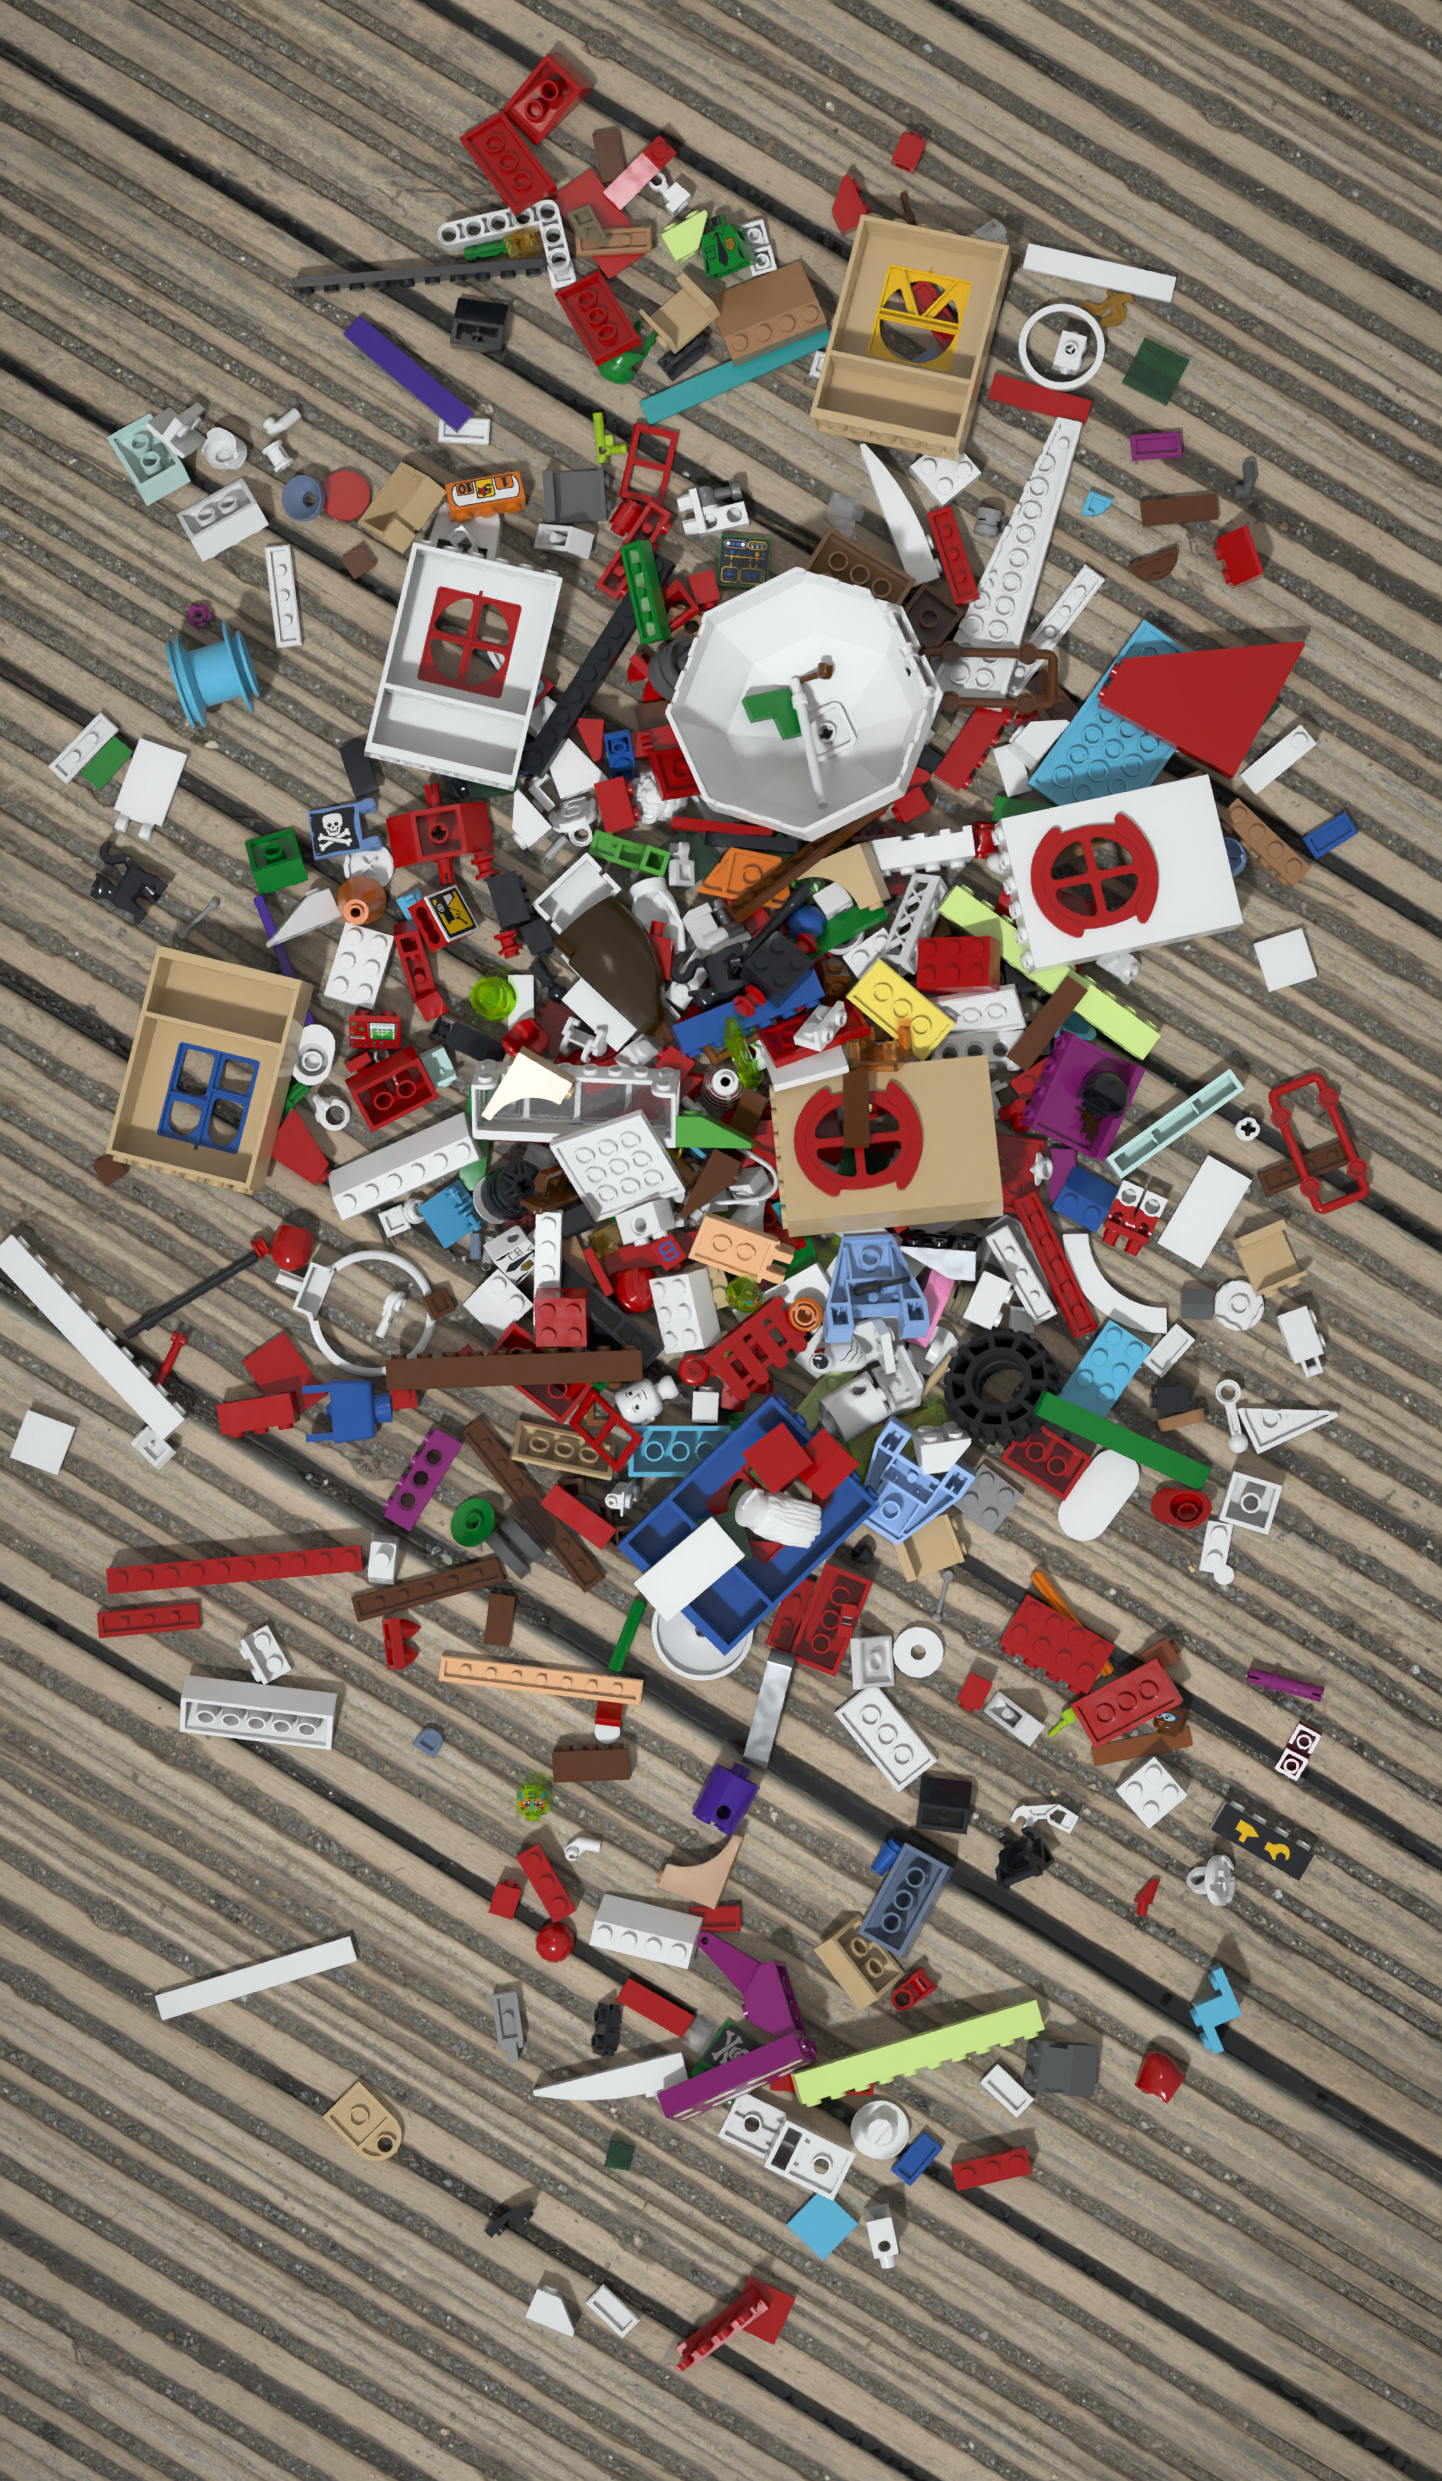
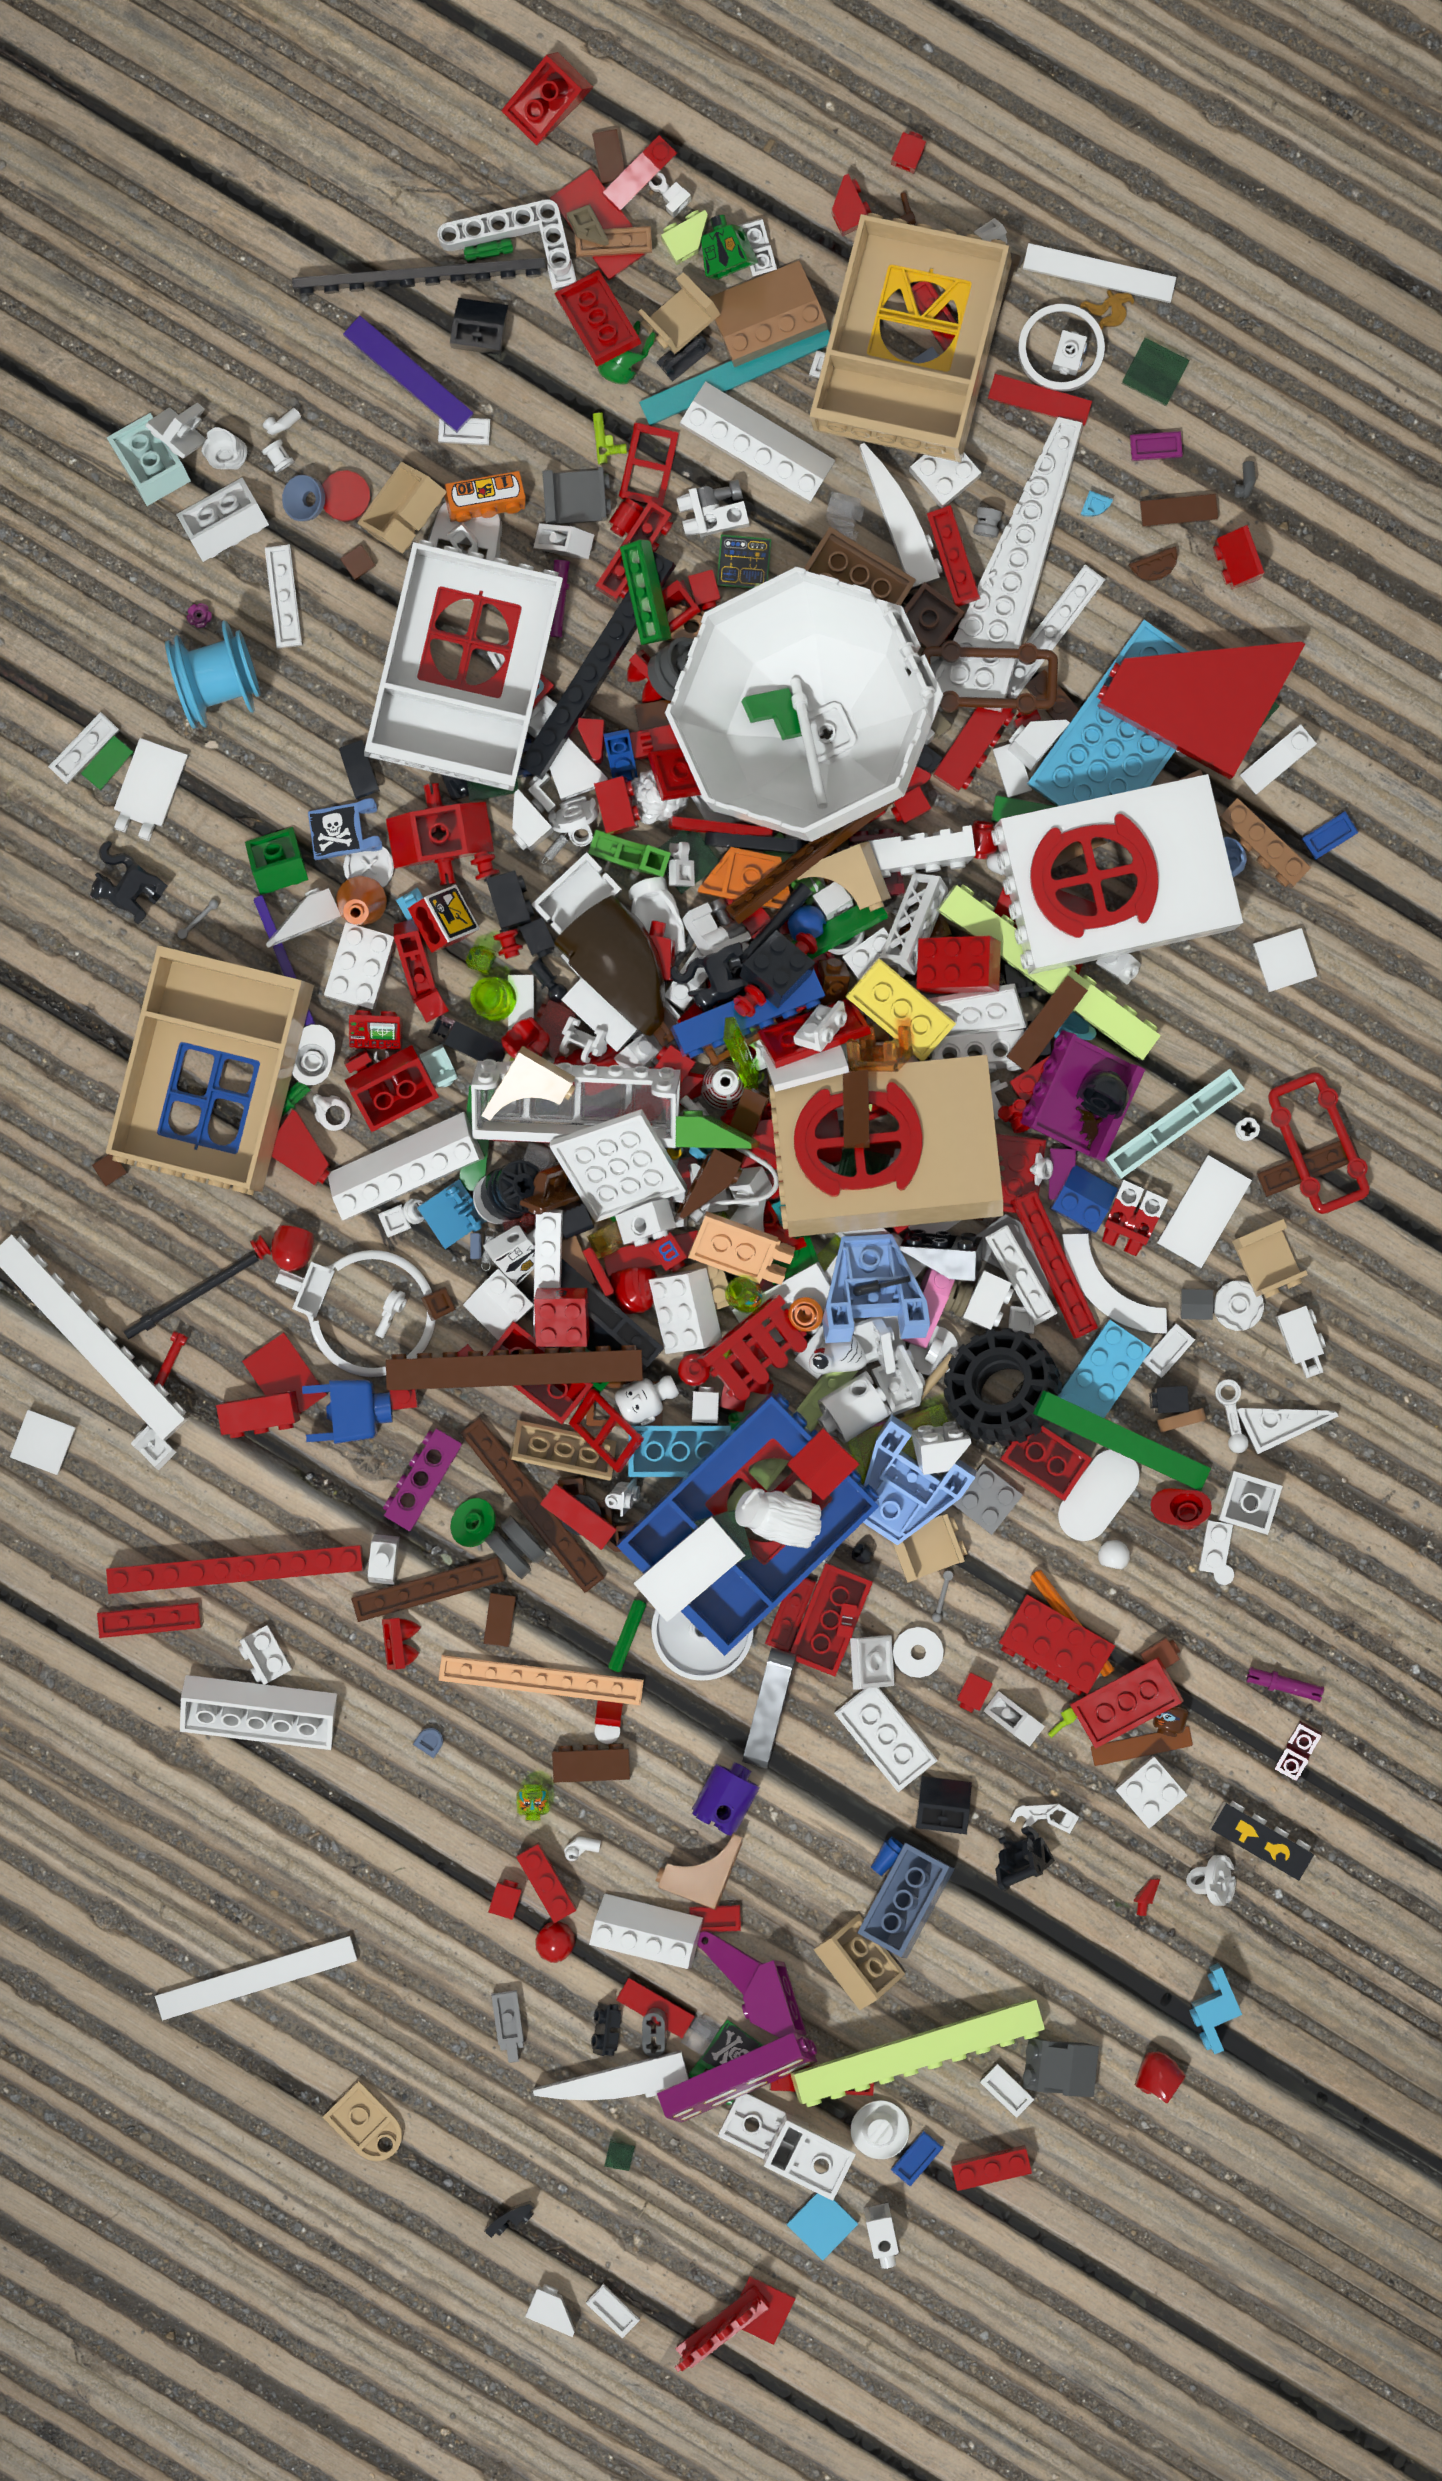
(480, 959): none -> clear neon green rock
(508, 163): red plate -> none
(522, 244): clear yellow leg -> none
(562, 568): none -> magenta pin
(649, 2032): none -> dark grey beam
(686, 1171): reddish brown plate -> none
(757, 442): none -> white slope
(778, 1458): red tile -> none
(824, 672): reddish brown hand -> none
(914, 1989): red piece -> none
(1114, 1554): none -> white piece

